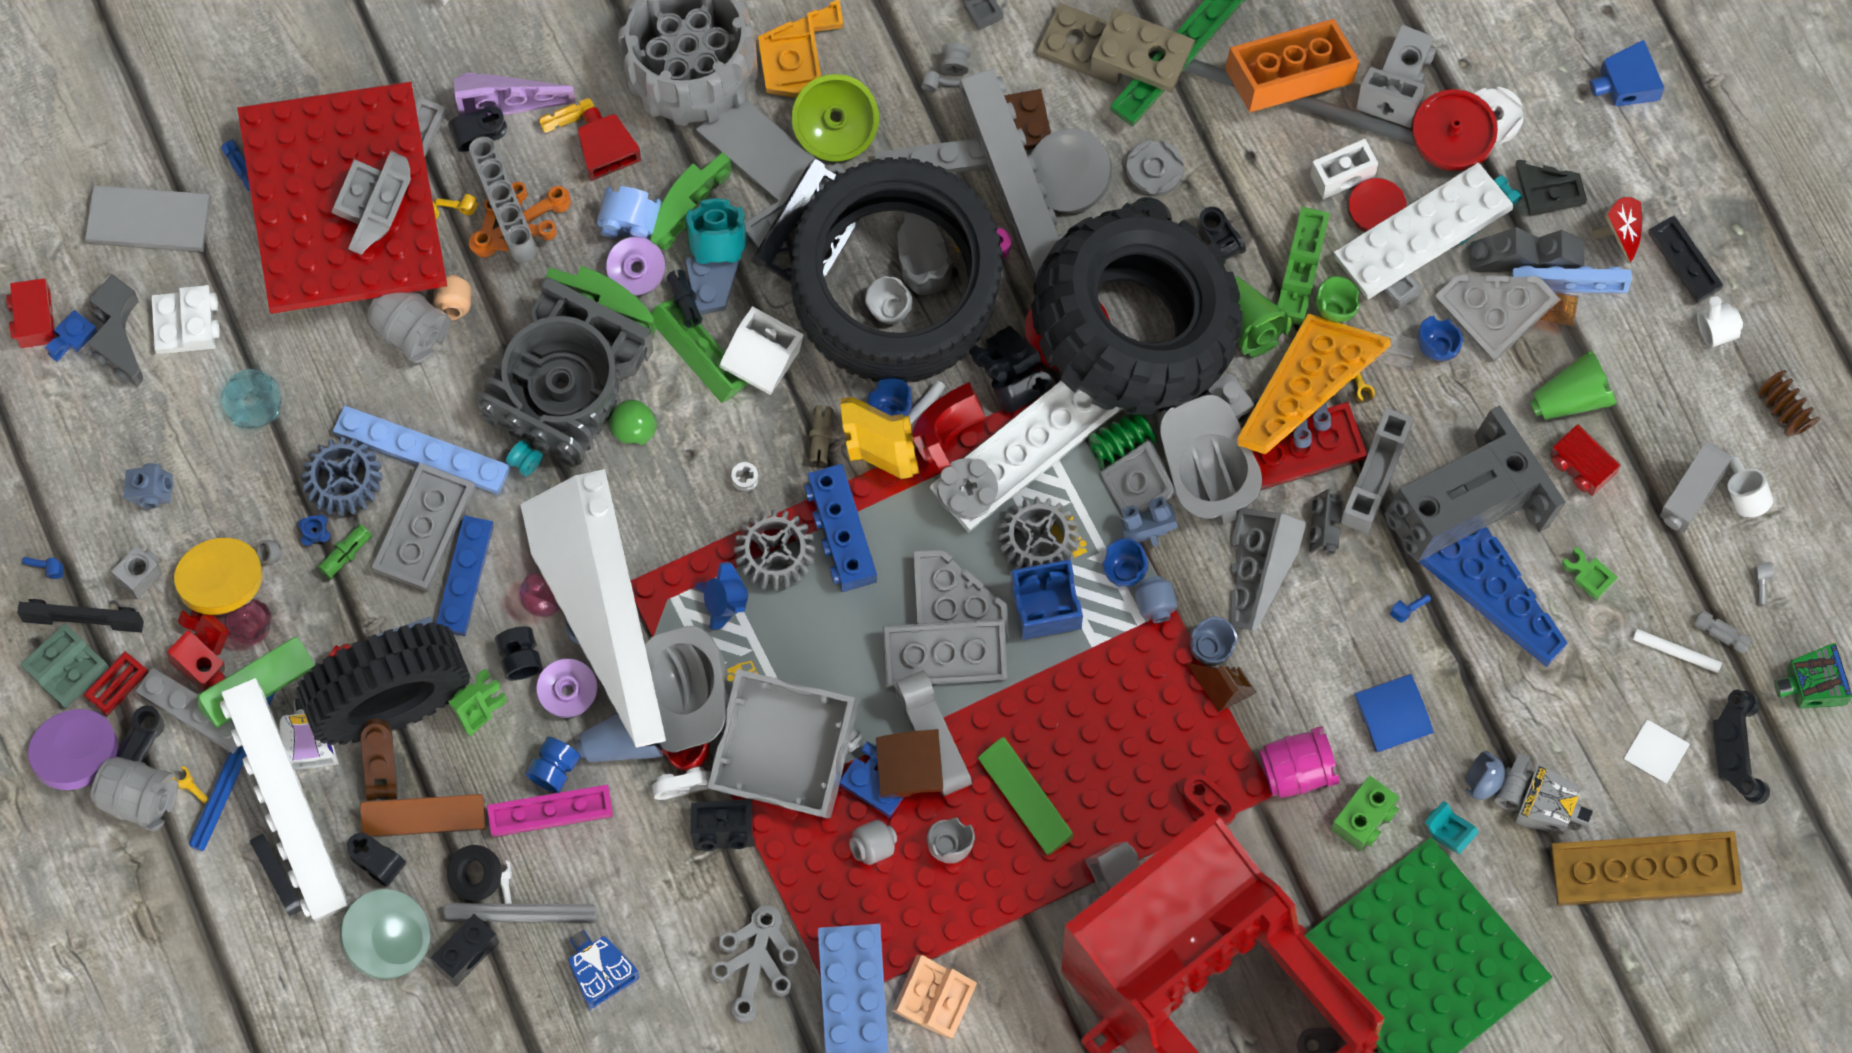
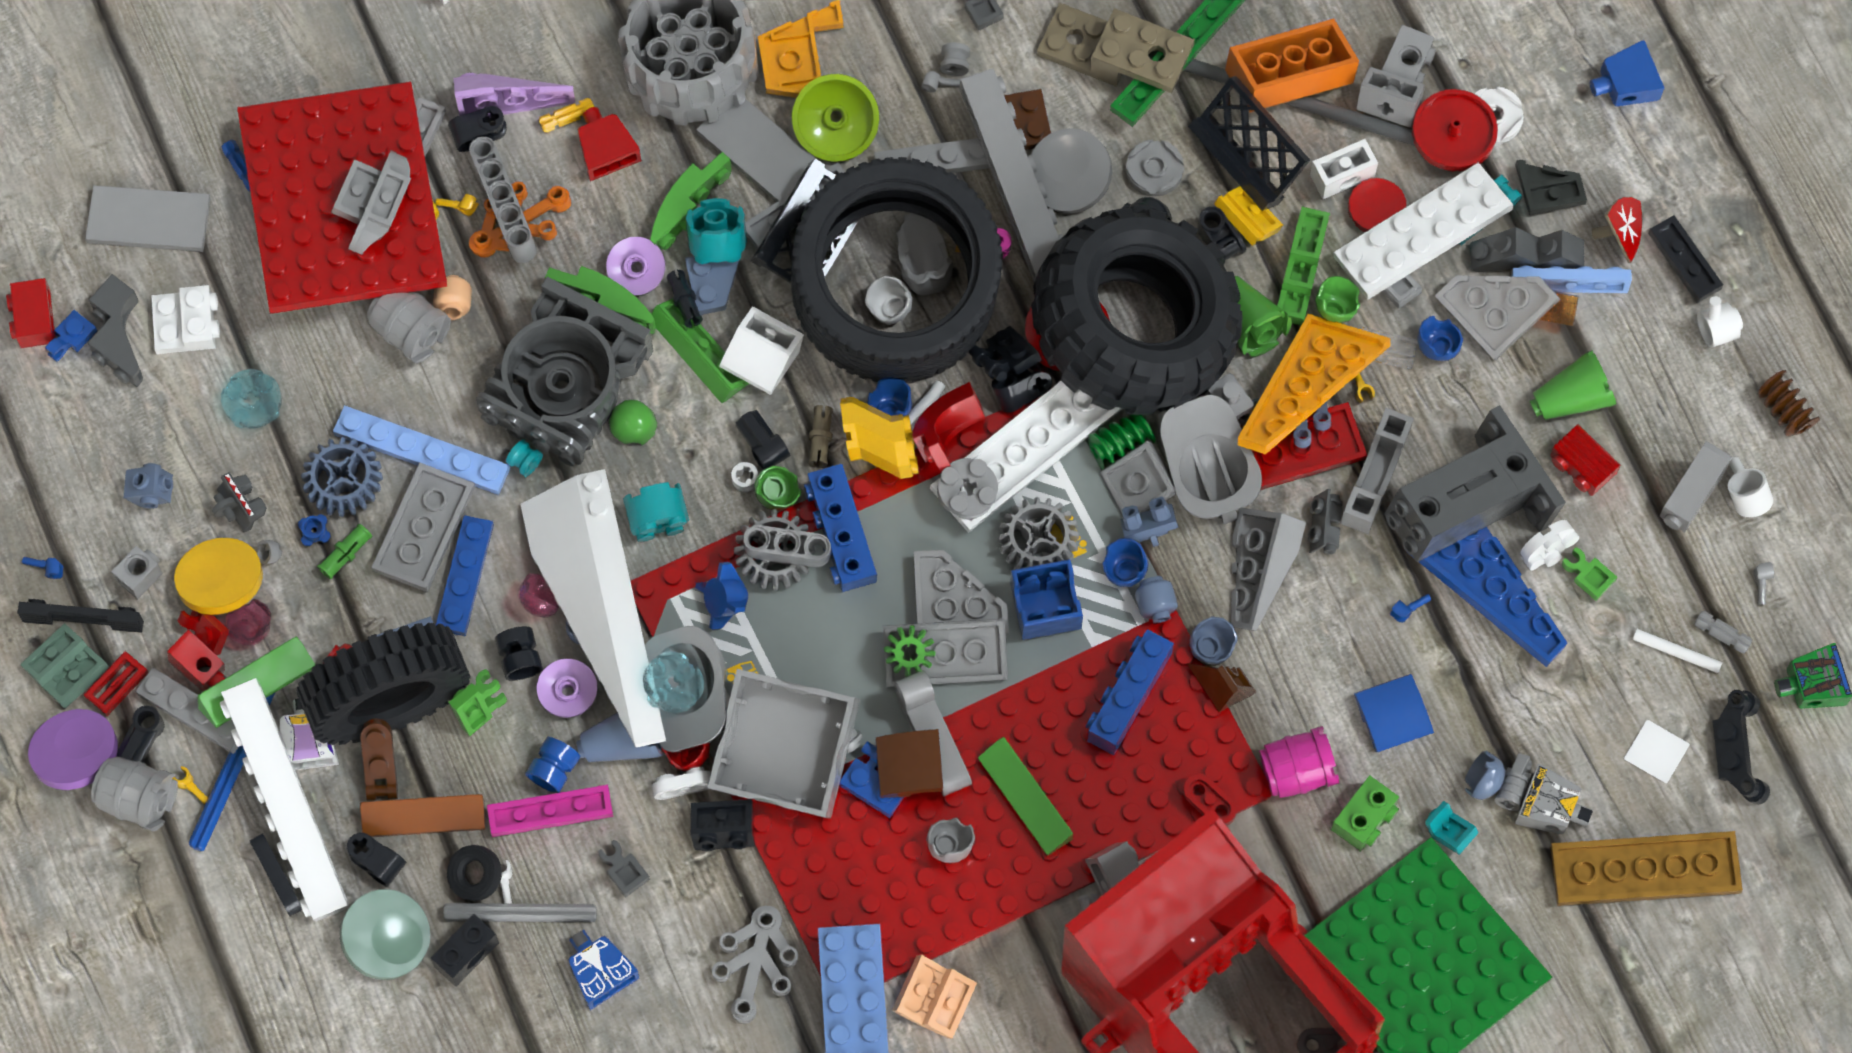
(234, 504): none -> dark grey hips
(625, 872): none -> dark grey plate
(627, 213): light blue brick -> none
(656, 511): none -> teal brick
(659, 690): none -> clear light blue plate
(765, 446): none -> black piece
(777, 488): none -> bright green hair
(799, 555): none -> light grey beam
(873, 842): light grey head -> none
(899, 652): none -> bright green gear
(1130, 691): none -> blue brick
(1238, 158): none -> black fence
(1247, 216): none -> yellow plate
(1547, 548): none -> white plate

